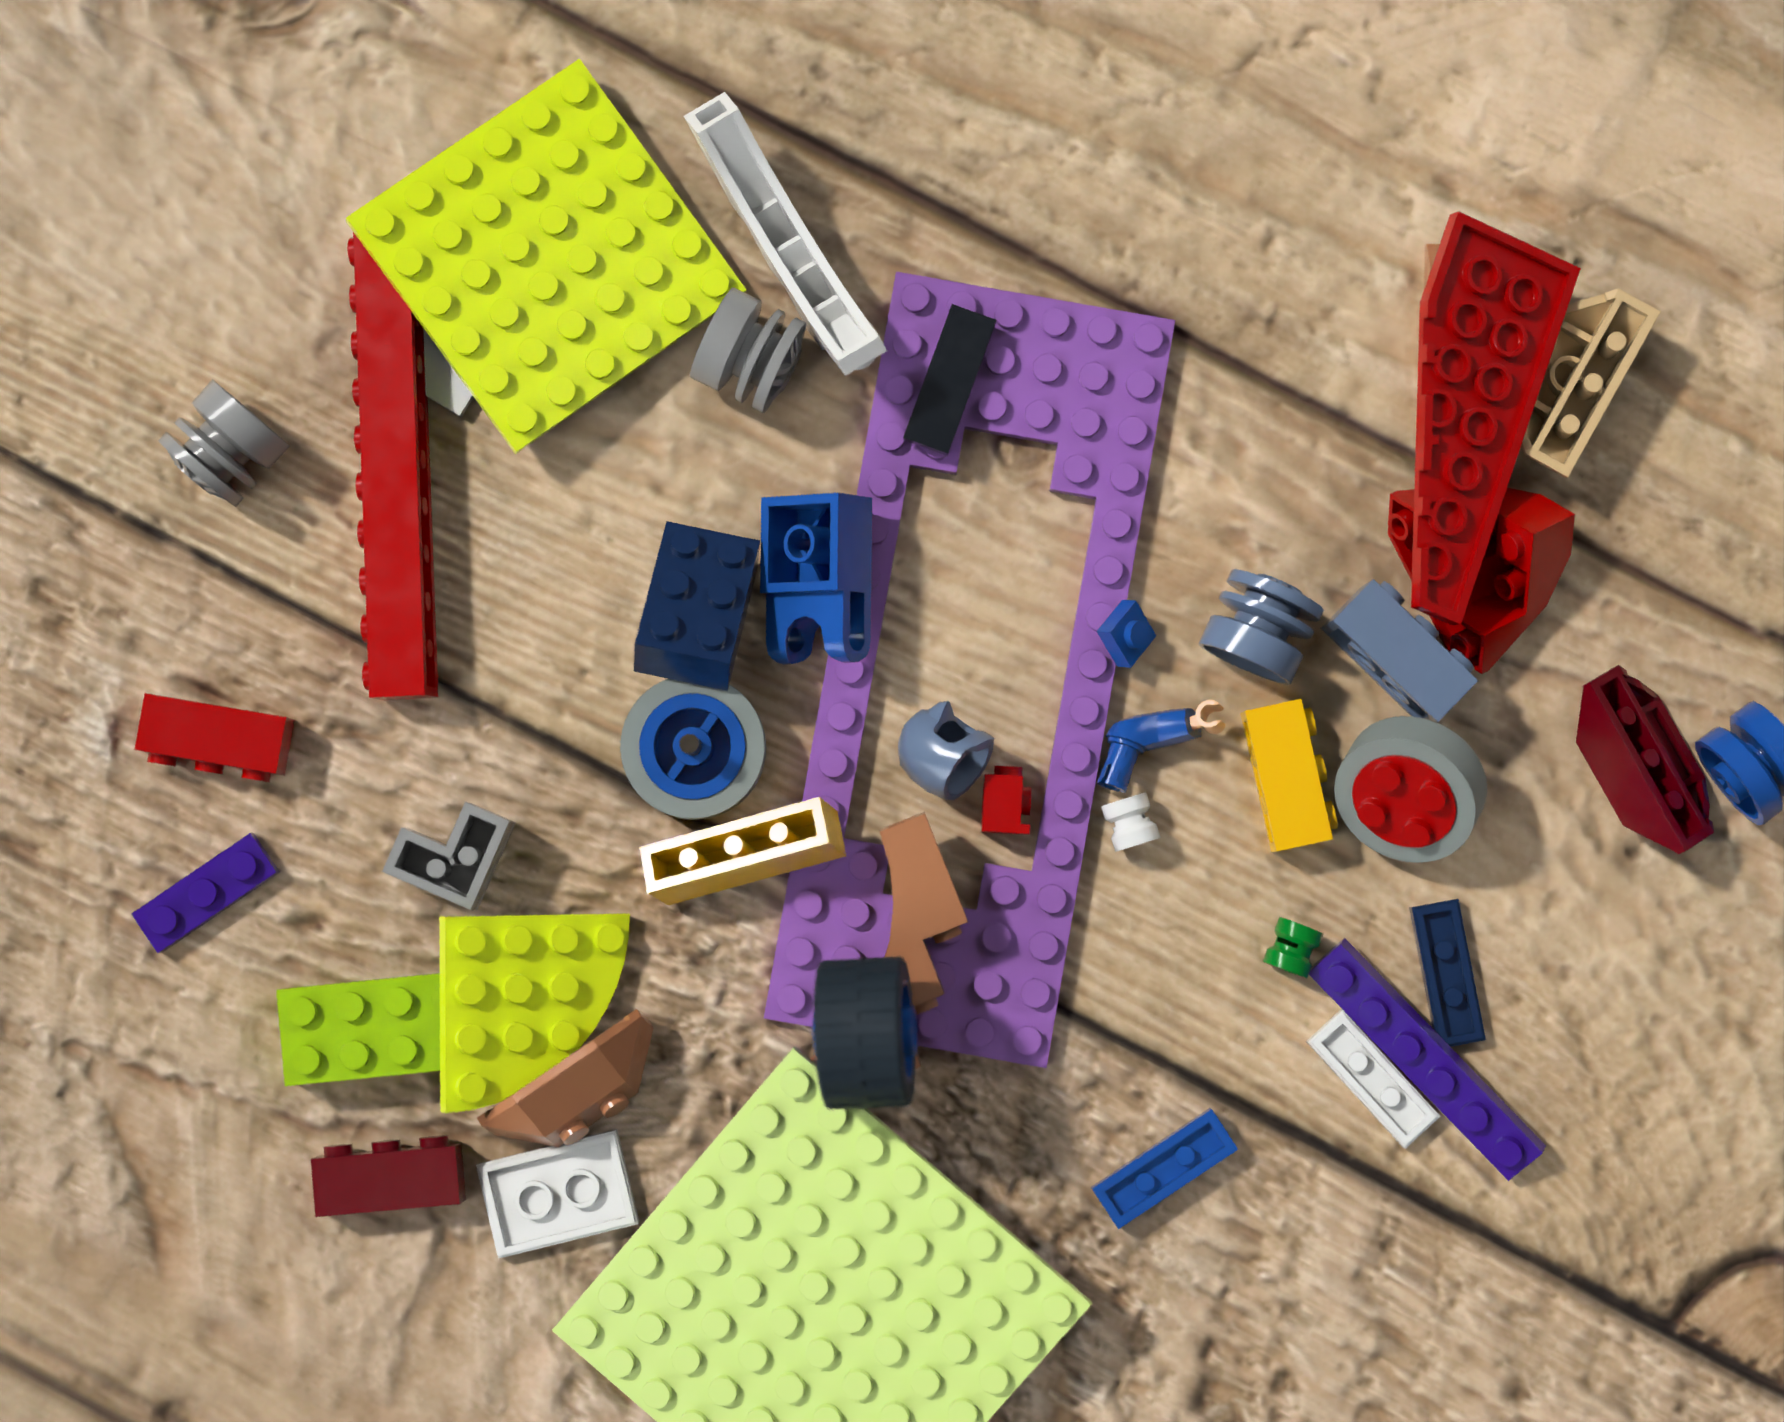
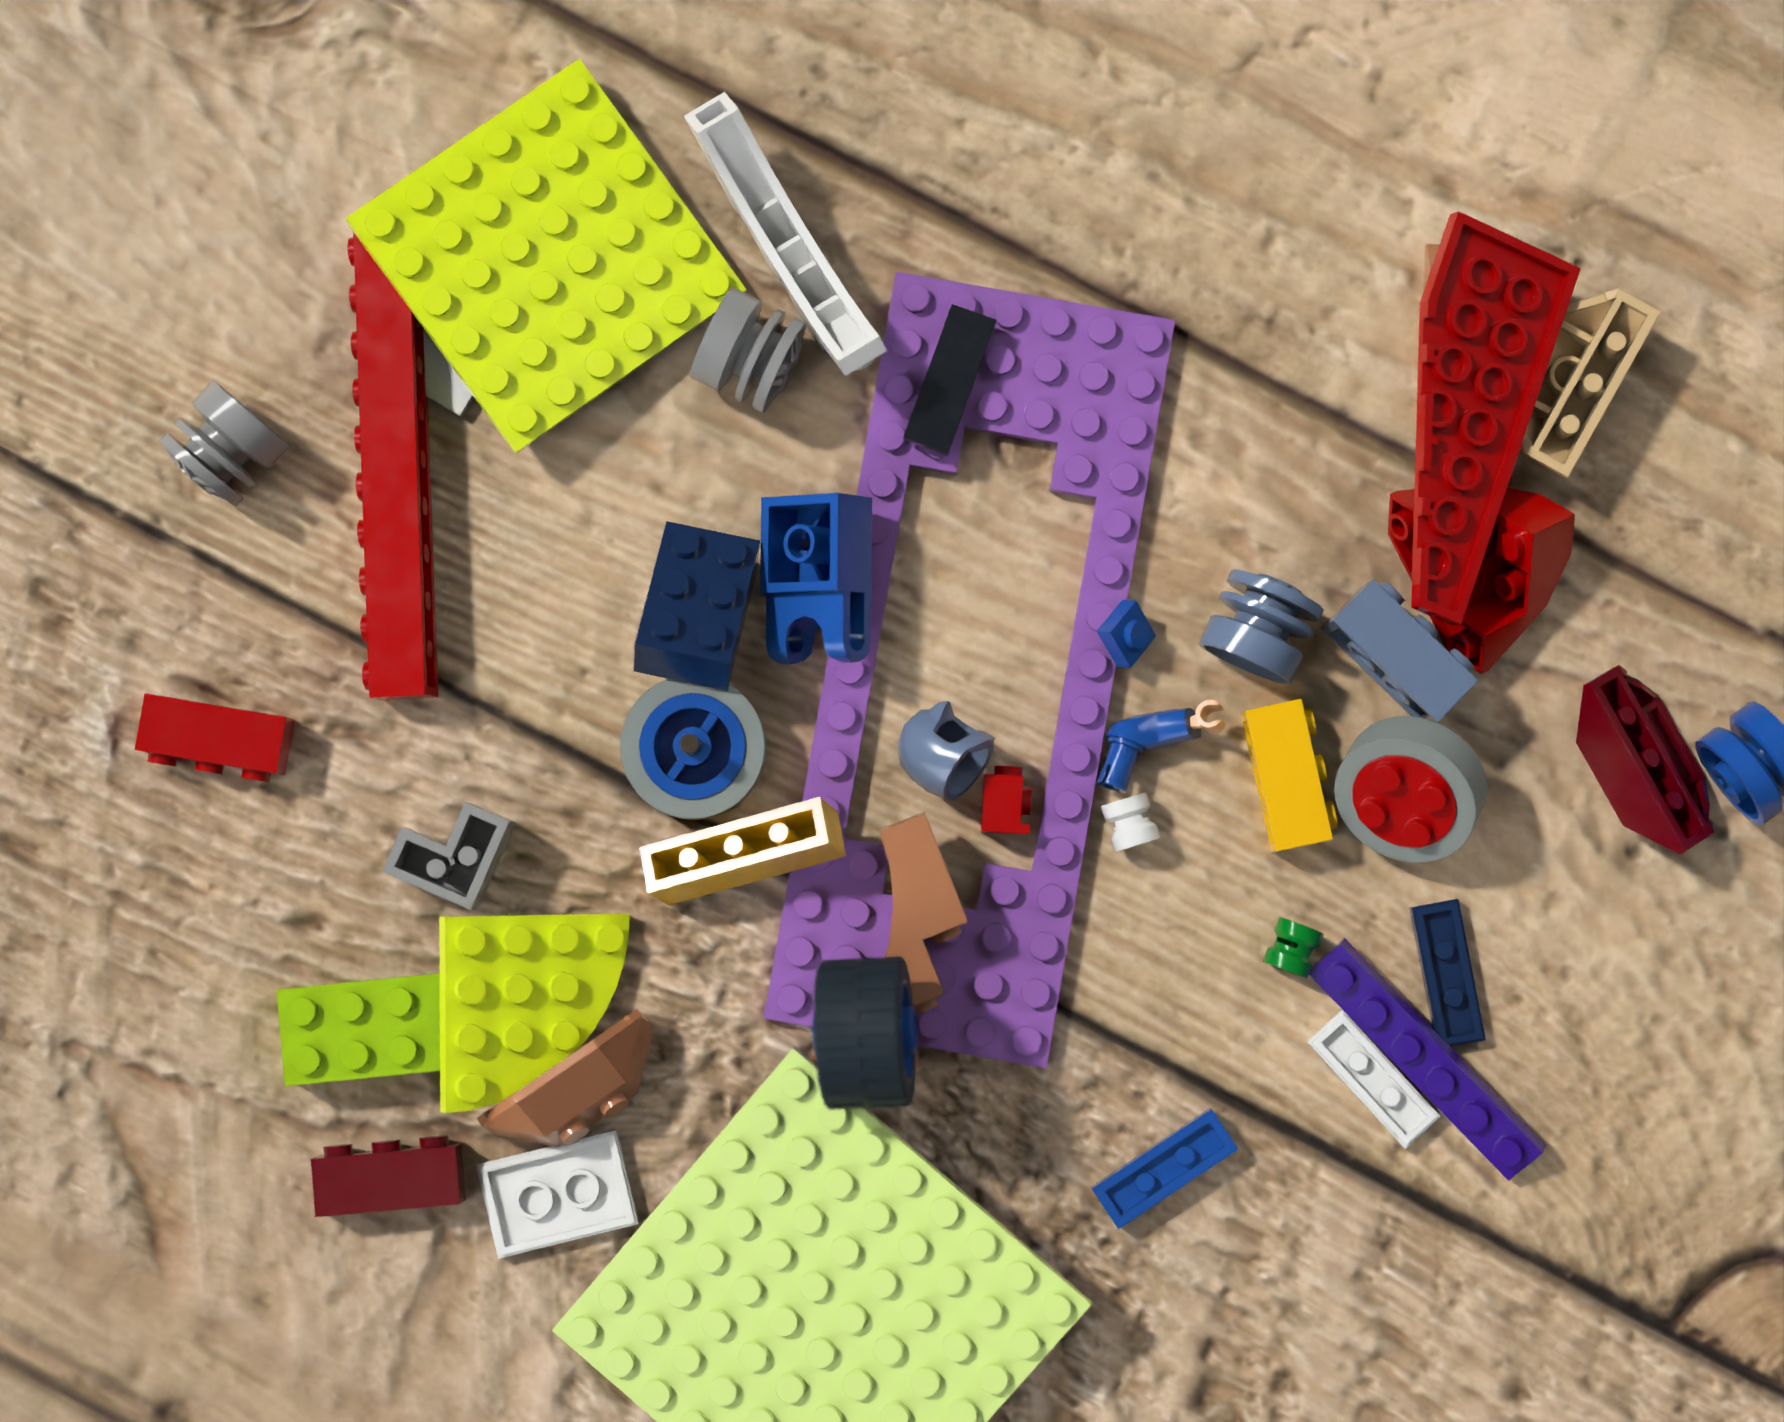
(205, 893): dark purple plate -> none

